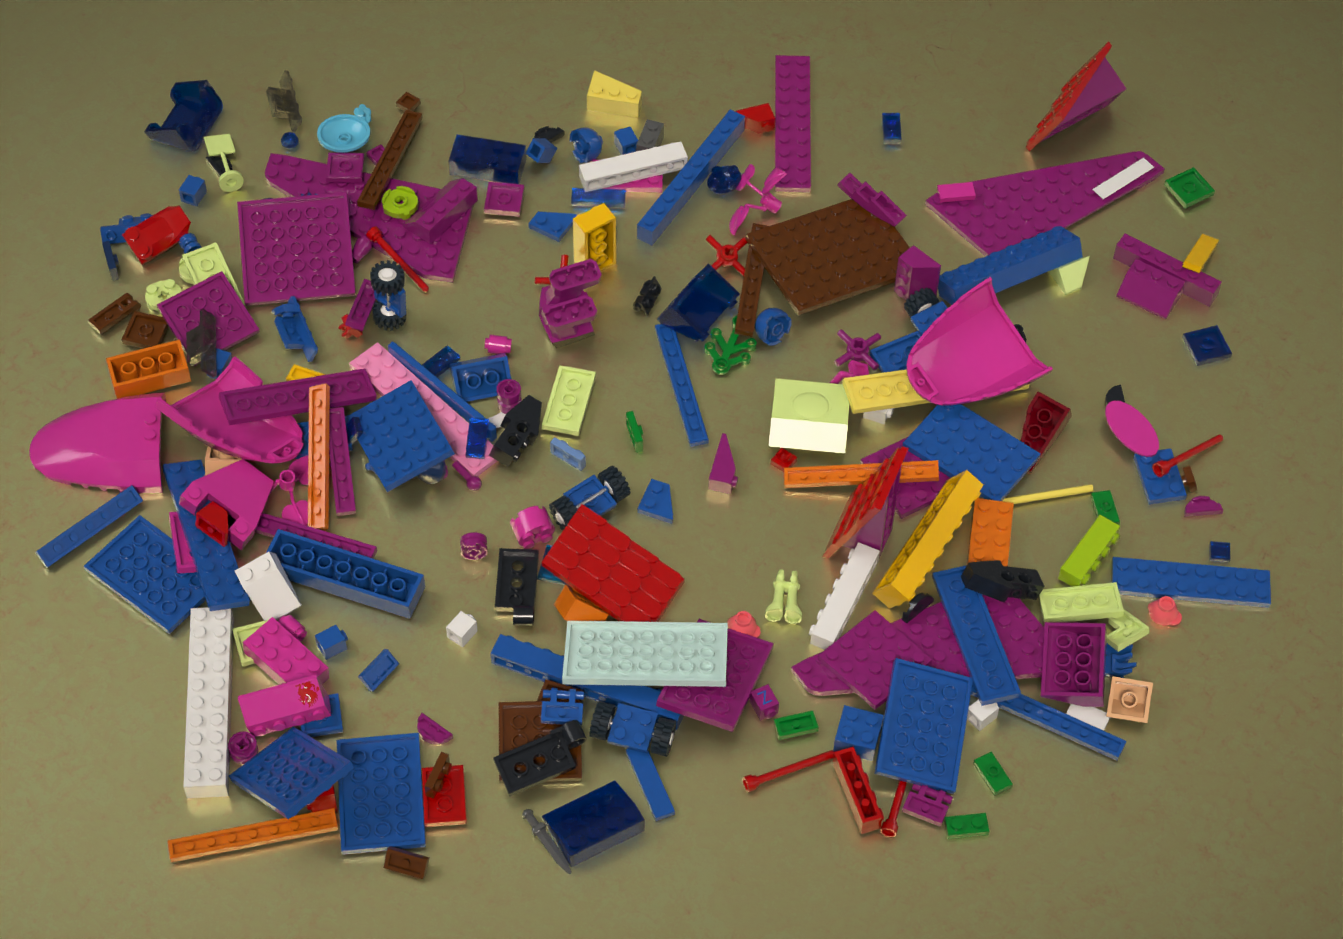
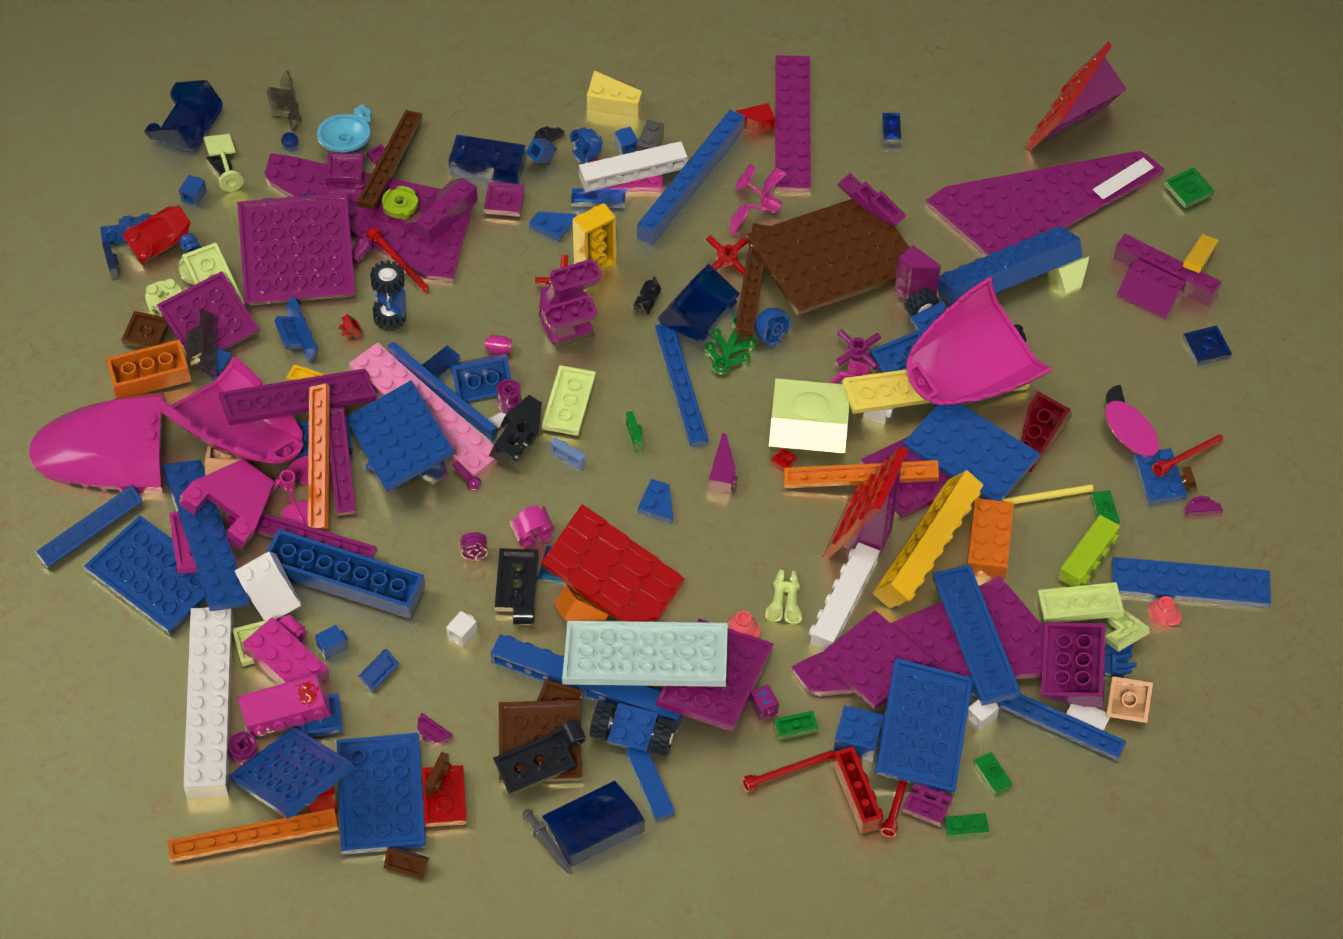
(114, 313): reddish brown plate -> none
(213, 522): red slope -> none
(286, 310): blue plate -> none
(353, 429): clear blue tile -> none
(361, 307): magenta plate -> none
(408, 102): reddish brown plate -> none
(477, 438): clear blue slope -> none
(562, 712): blue plate -> none
(595, 493): plate -> none
(724, 179): clear blue dish -> none
(917, 604): black tile -> none
(956, 192): dark pink tile -> none
(1002, 581): black brick -> none
(1219, 551): clear blue tile -> none

